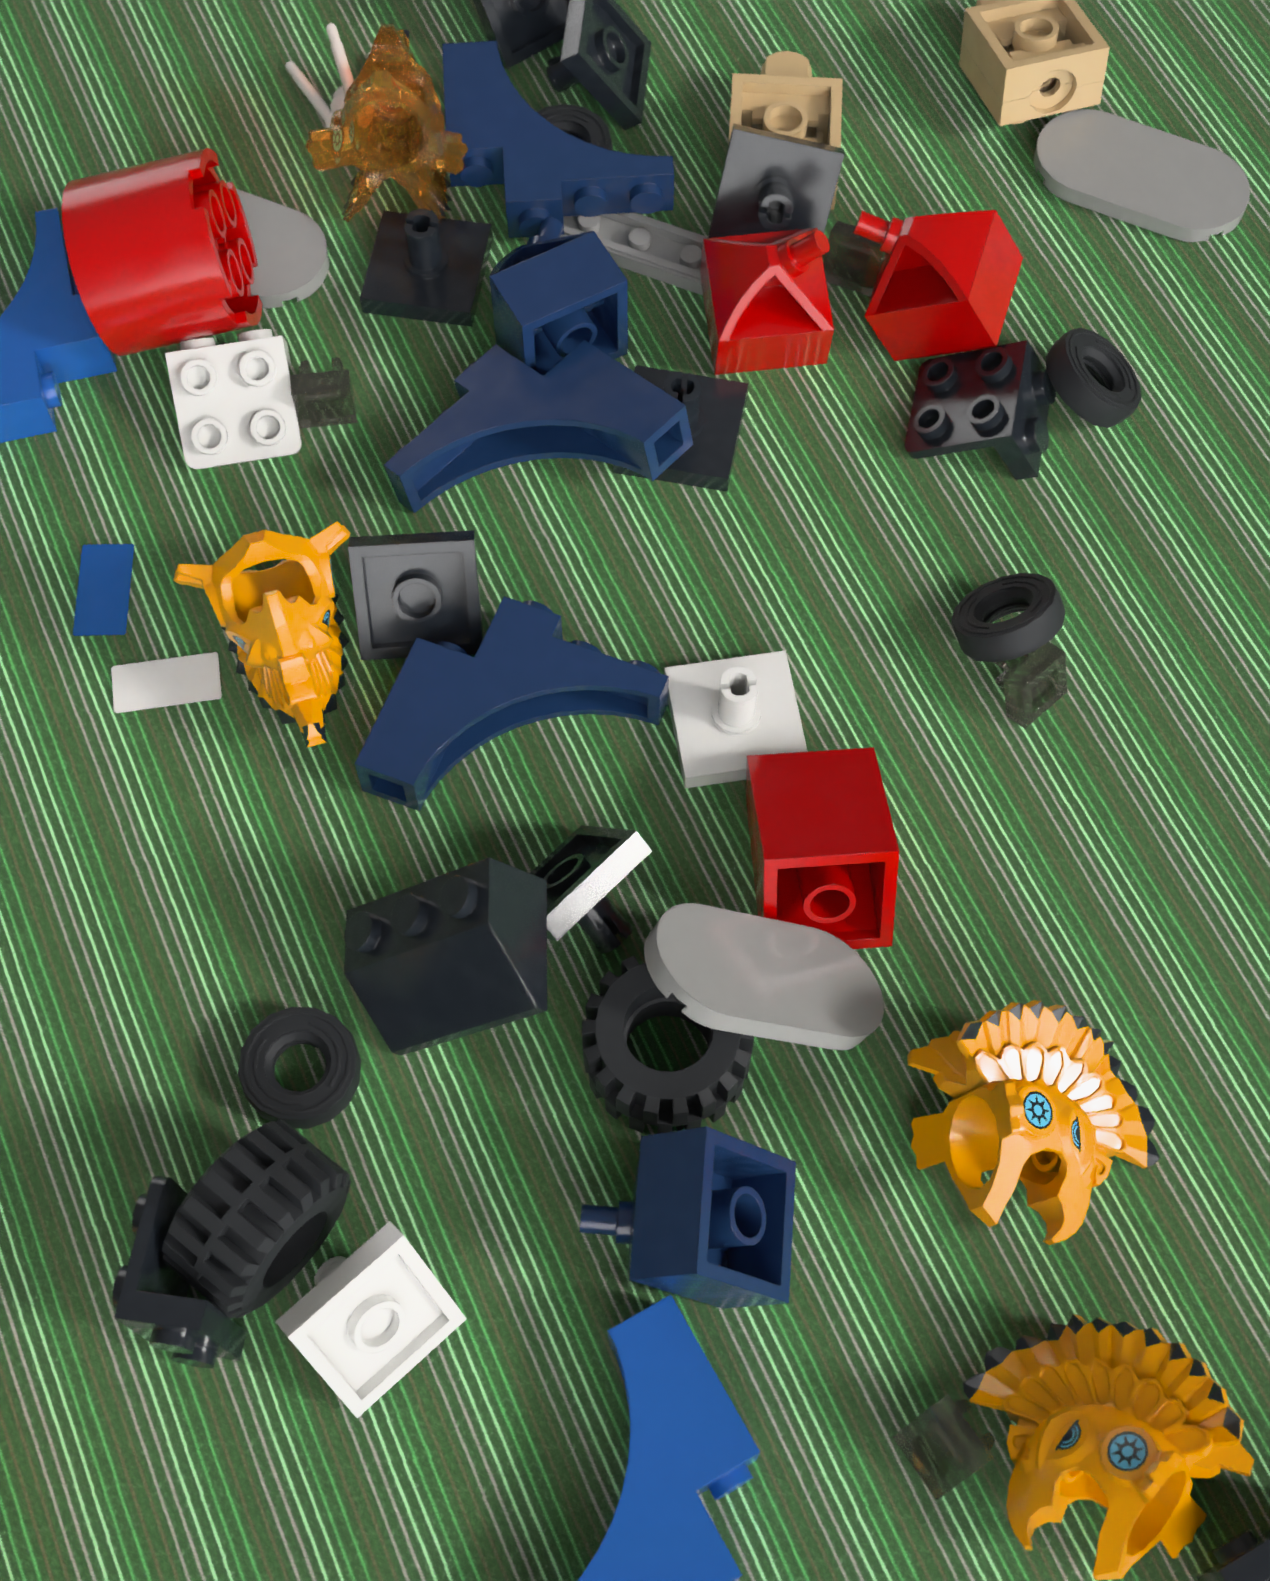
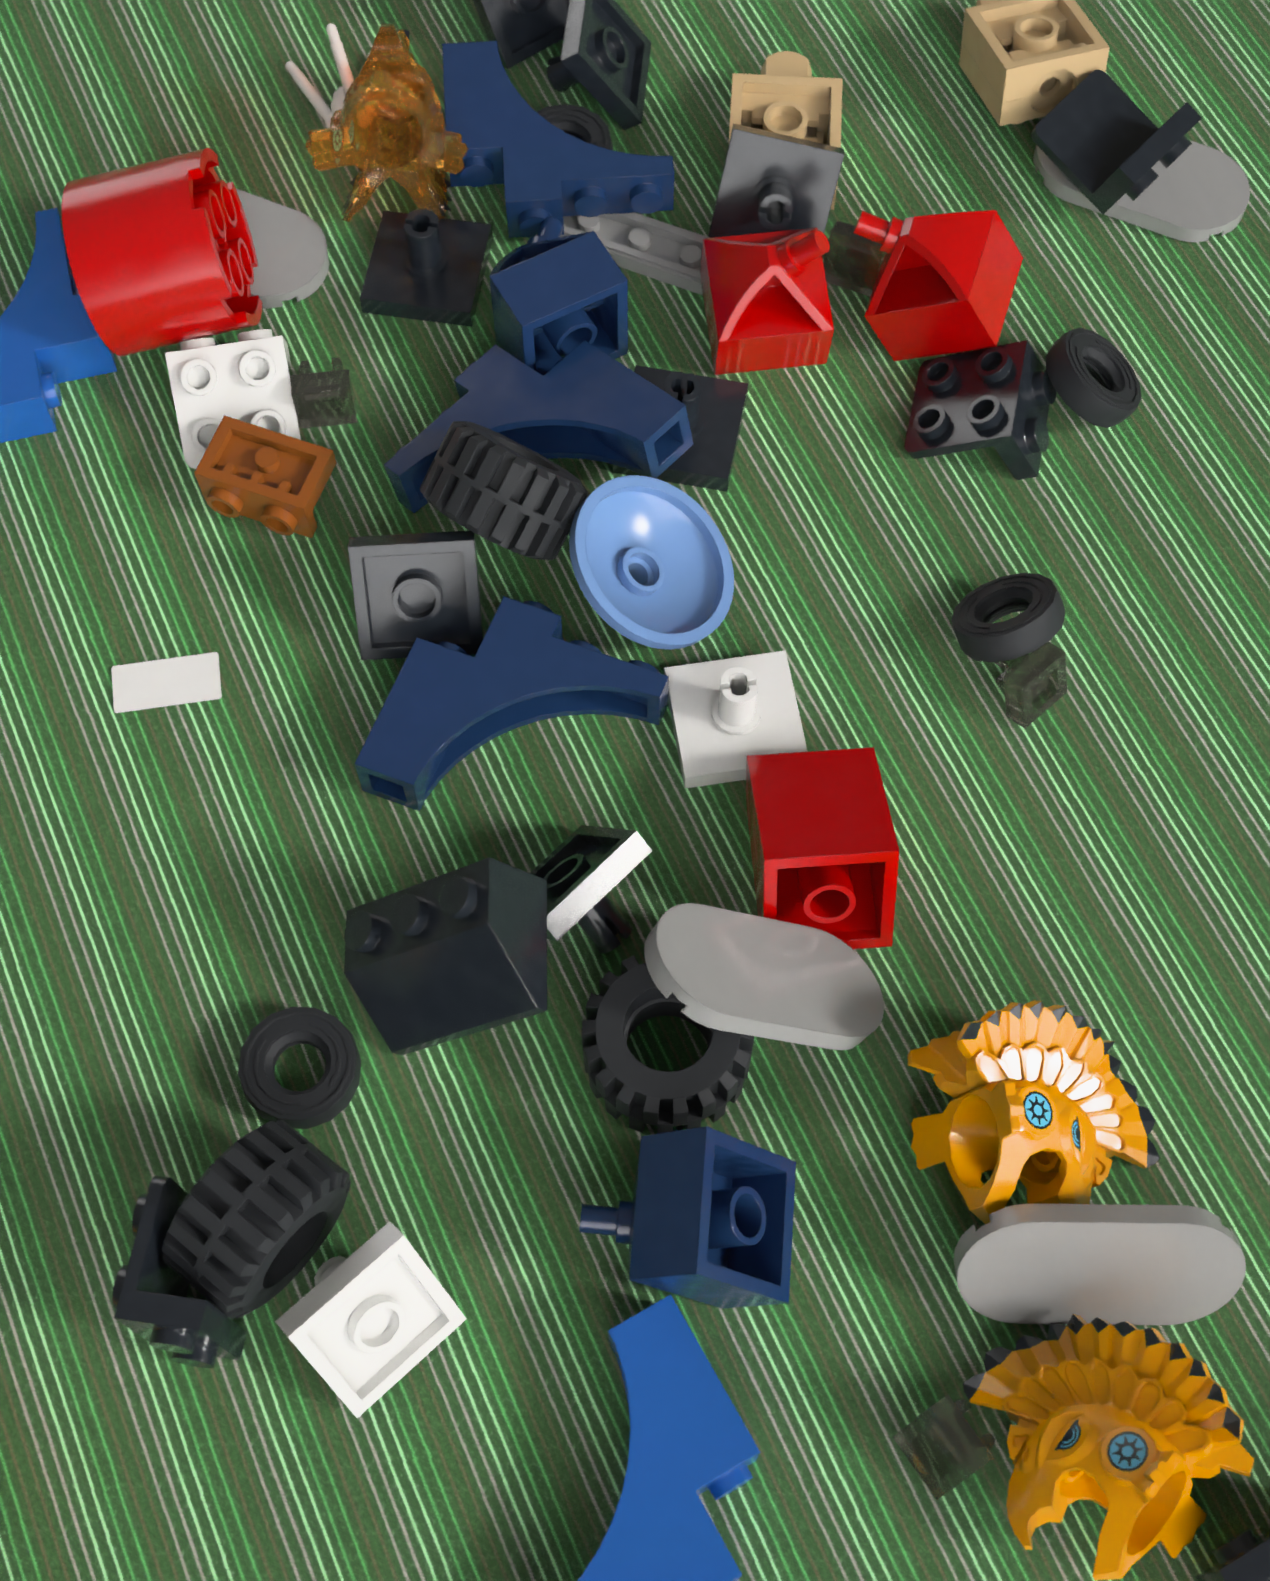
(103, 590): blue sticker -> none
(264, 476): none -> dark orange bracket
(281, 621): light orange piece -> none
(503, 491): none -> black tyre
(669, 548): none -> medium blue dish
(1099, 1263): none -> light grey tile
(1108, 141): none -> black bracket

